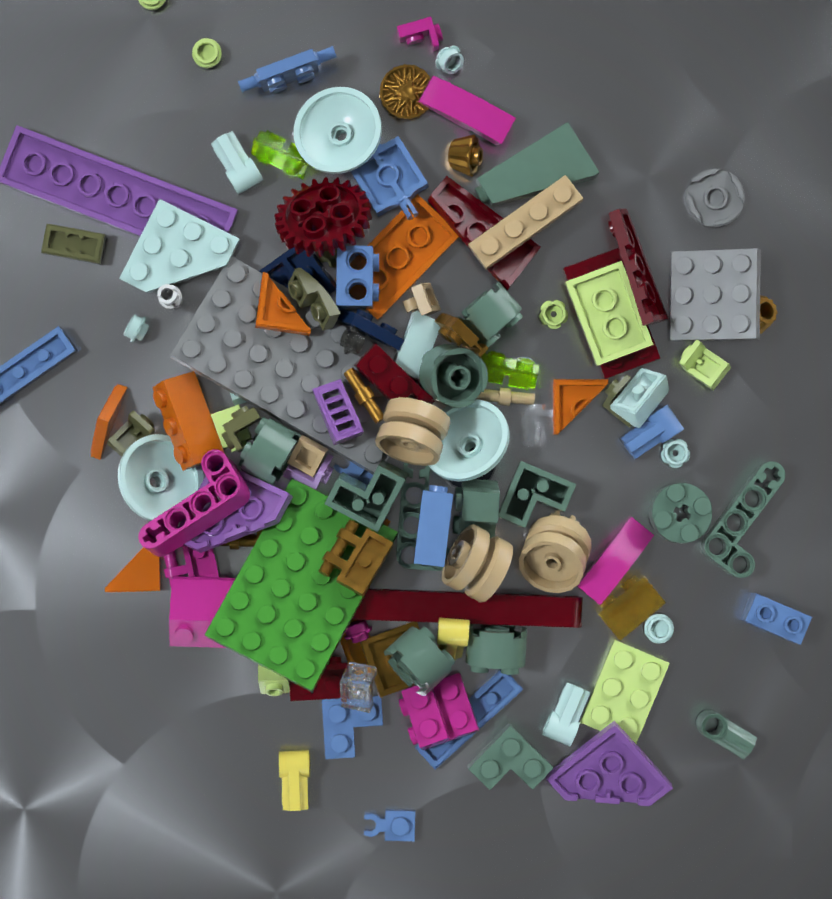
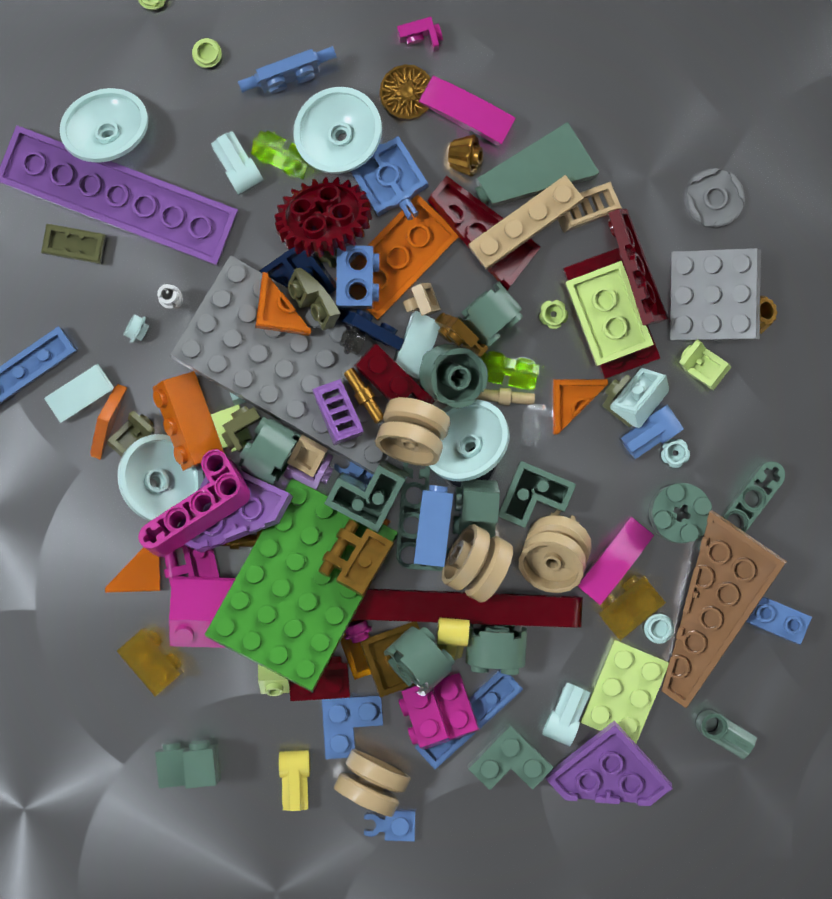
(79, 393): none -> light aqua slope
(104, 125): none -> light aqua dish
(150, 660): none -> clear yellow bracket
(176, 249): light aqua plate -> none
(189, 765): none -> sand green brick
(357, 687): clear bracket -> none
(370, 786): none -> tan wheel
(449, 60): light aqua plate -> none
(567, 222): none -> tan slope
(723, 593): none -> medium nougat wing

